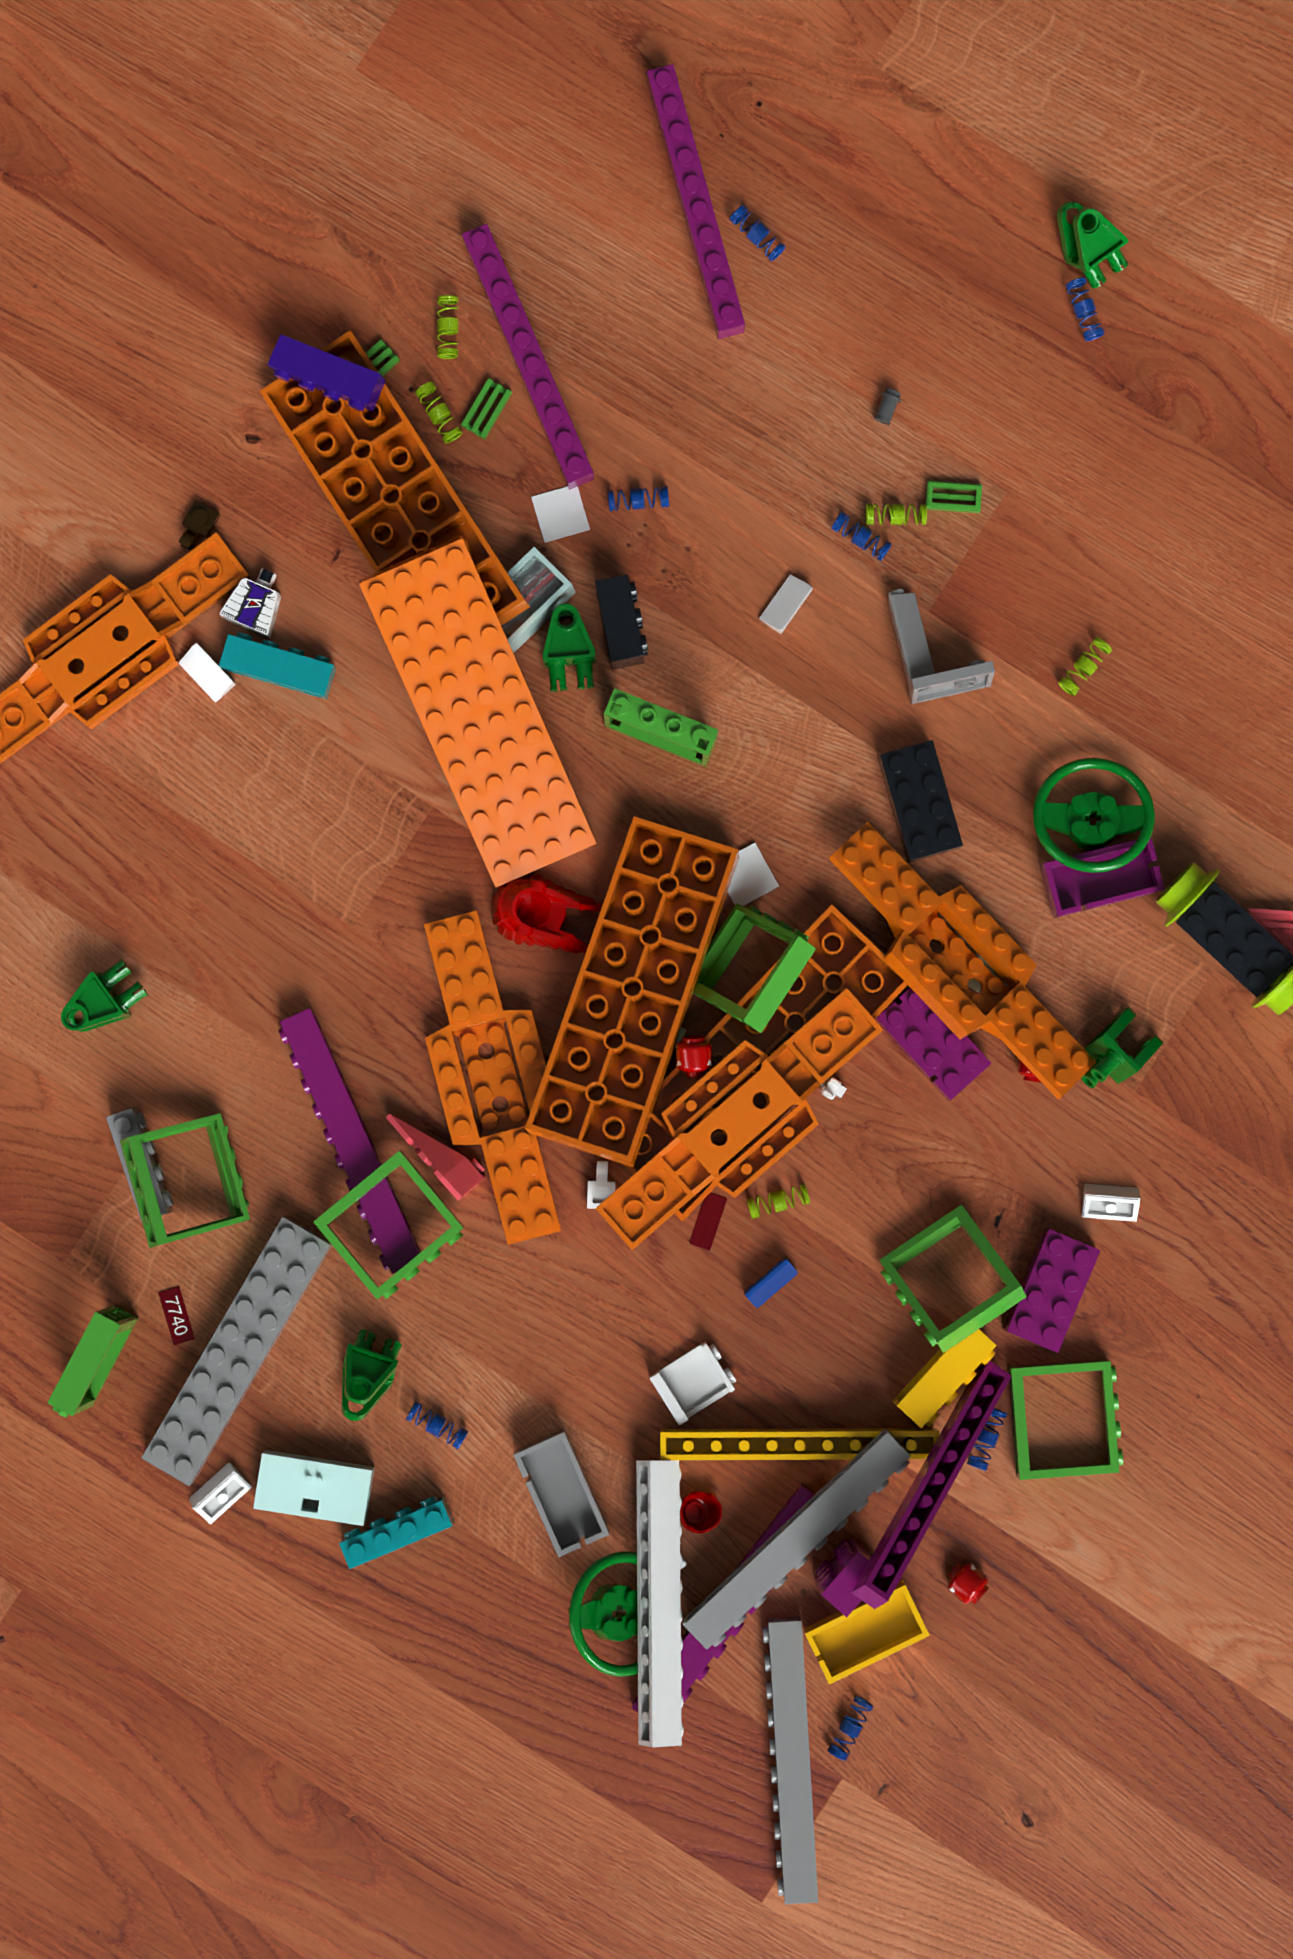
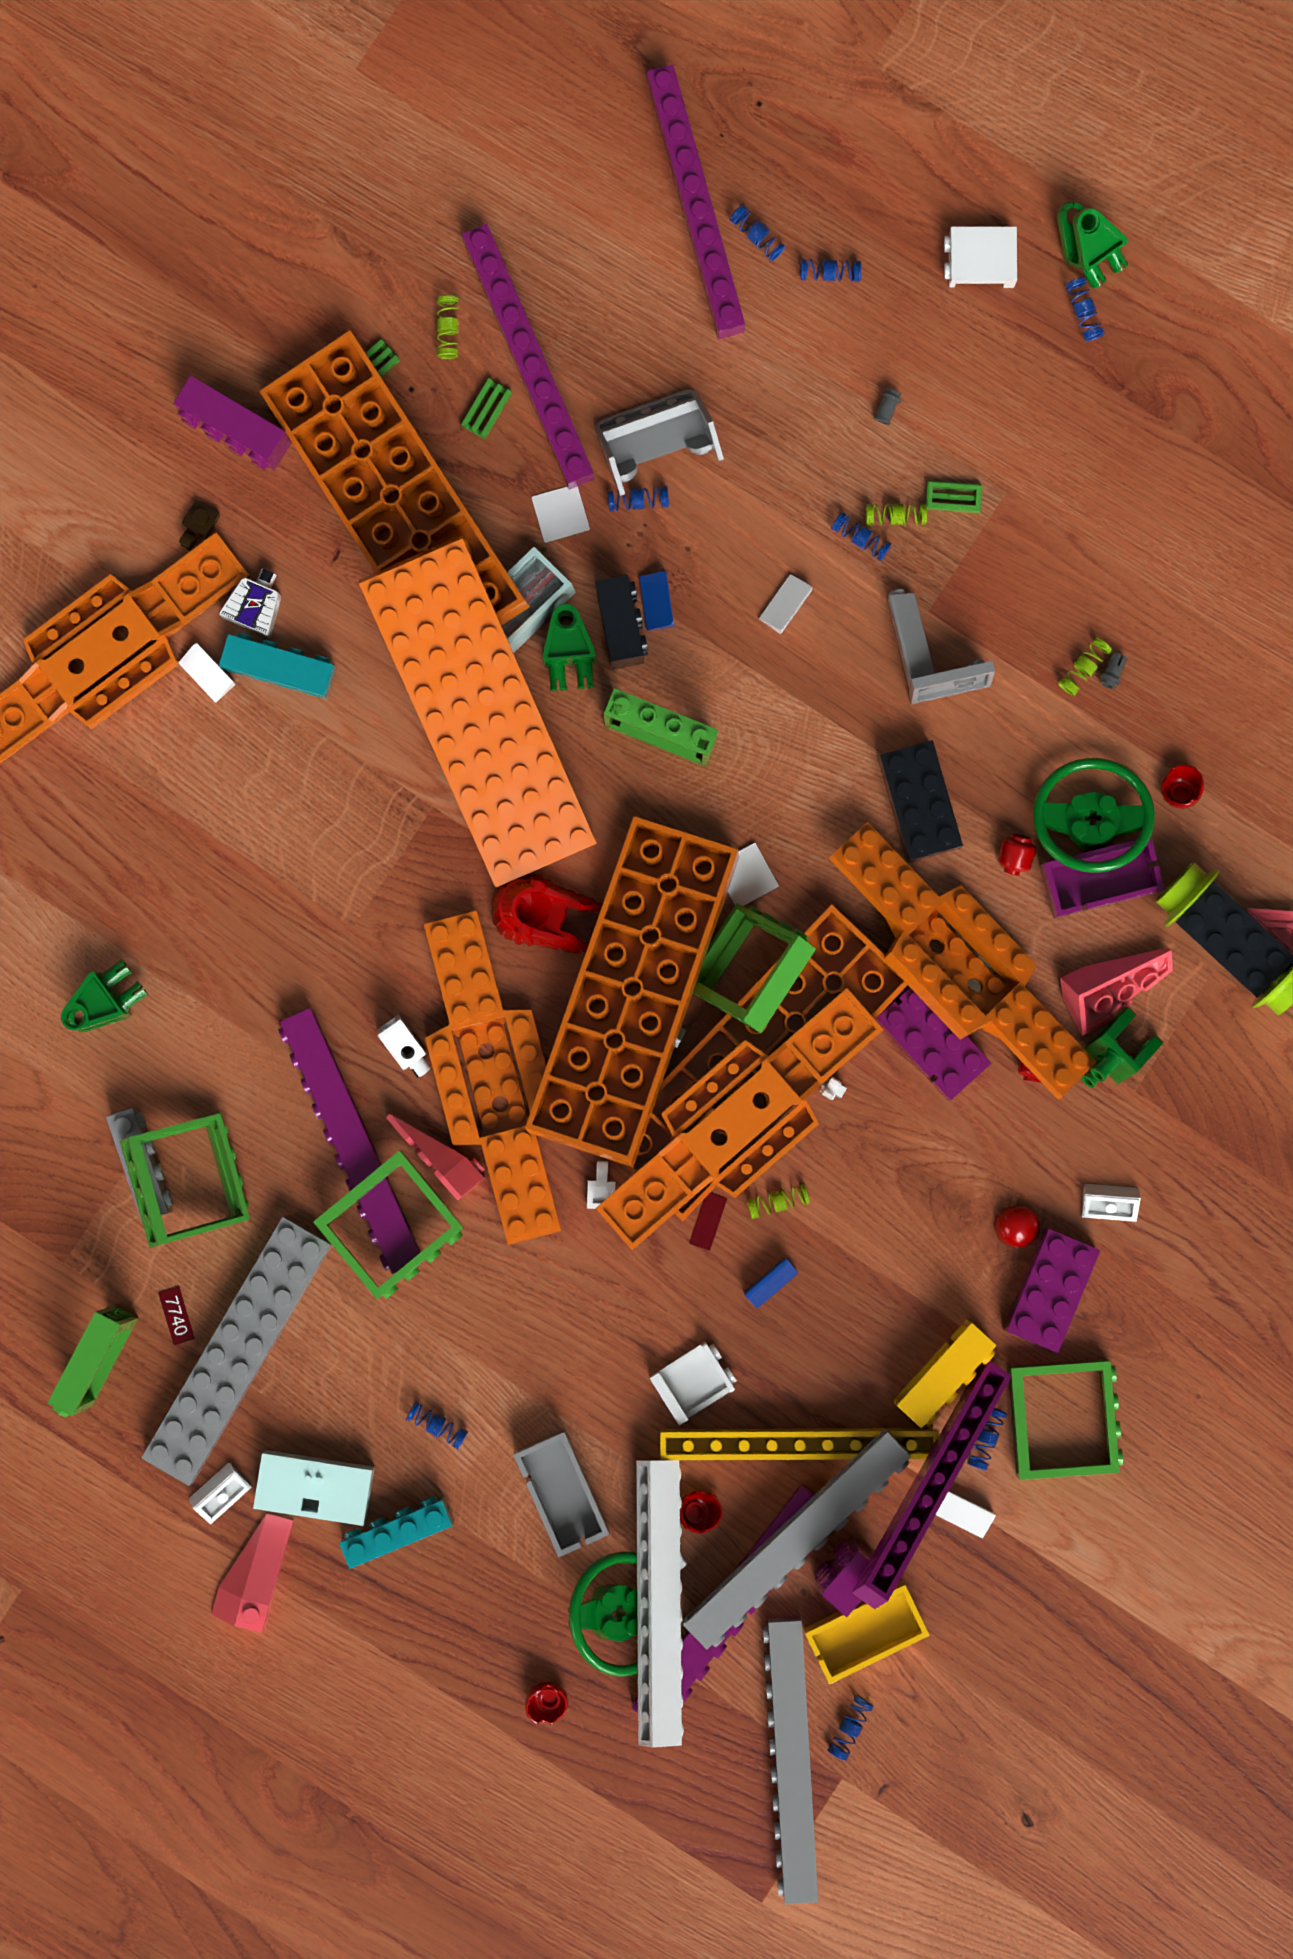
(232, 423): none -> magenta brick
(250, 1584): none -> coral wedge
(326, 373): dark purple brick -> none
(367, 1374): green piece -> none
(395, 1036): none -> white torso
(438, 413): lime piece -> none
(546, 1703): none -> red hair
(655, 431): none -> light grey windscreen
(656, 601): none -> blue slope
(694, 1055): red head -> none
(829, 269): none -> blue piece
(966, 1514): none -> white slope
(967, 1583): red head -> none
(976, 1317): bright green window -> none
(981, 256): none -> white panel
(1016, 854): none -> red head
(1017, 1226): none -> red hair
(1104, 987): none -> coral wedge
(1113, 671): none -> dark grey pin
(1182, 786): none -> red hair

